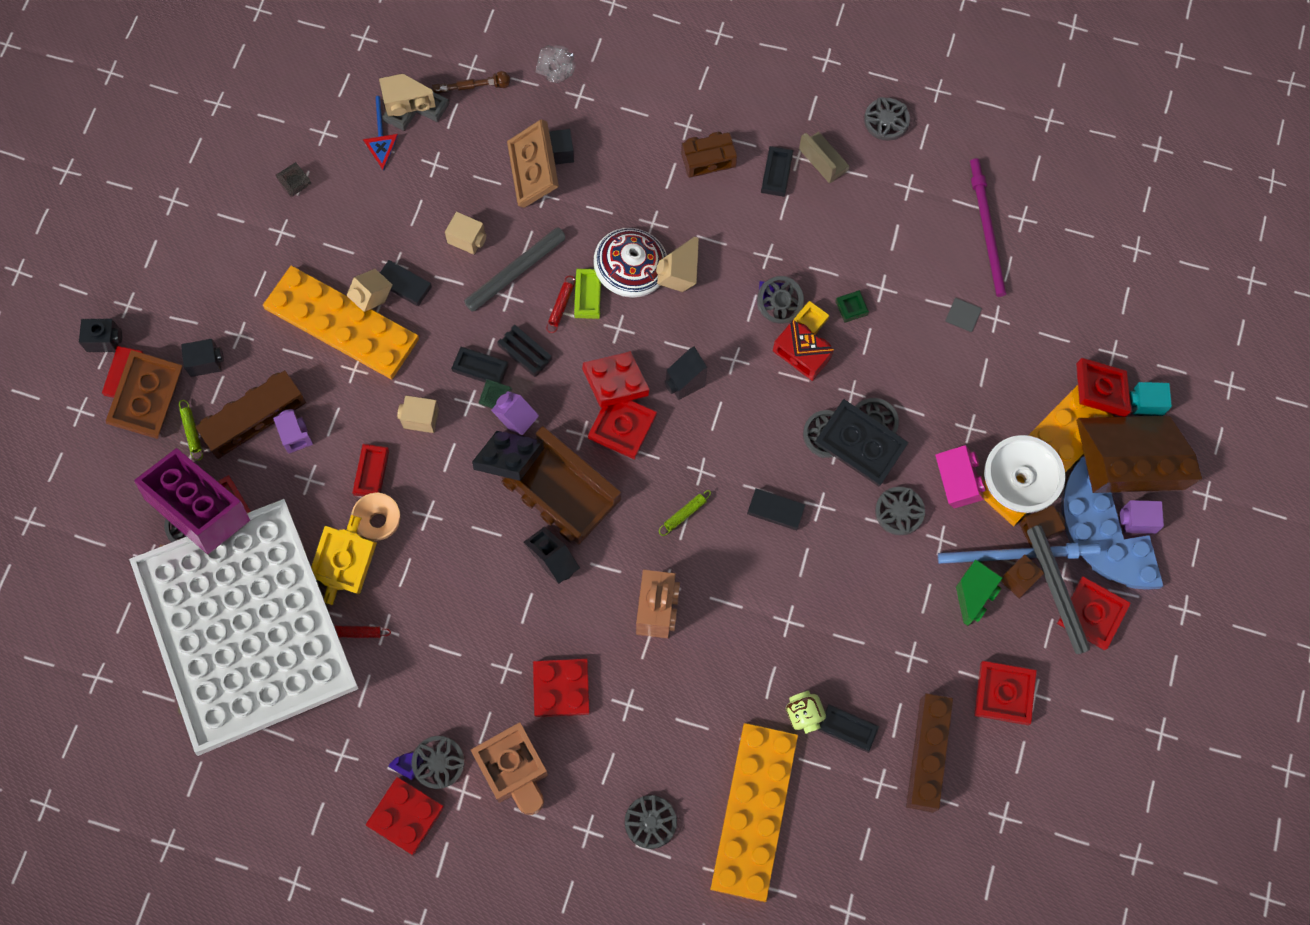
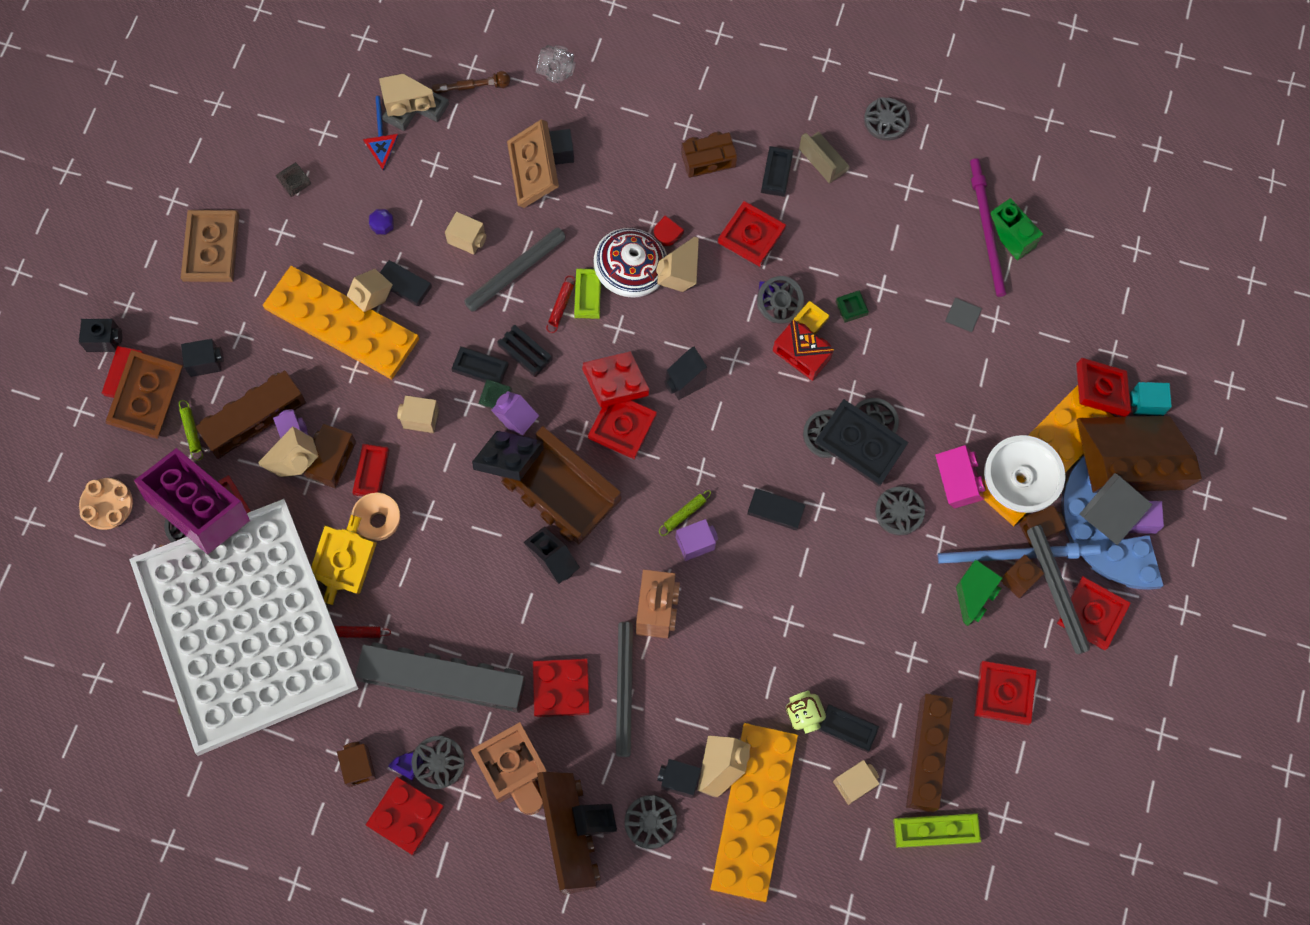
(105, 503): none -> light nougat dish
(210, 246): none -> medium nougat tile
(290, 454): none -> tan slope
(333, 451): none -> reddish brown brick
(356, 764): none -> reddish brown brick
(381, 221): none -> dark purple tile
(440, 678): none -> dark grey brick
(569, 851): none -> reddish brown slope
(594, 819): none -> black tile
(624, 689): none -> dark grey axle
(667, 231): none -> red tile
(679, 778): none -> black brick
(696, 539): none -> medium lavender brick
(722, 764): none -> tan slope
(751, 233): none -> red plate
(857, 781): none -> tan brick
(936, 830): none -> lime tile
(1015, 229): none -> green slope
(1115, 509): none -> dark grey tile

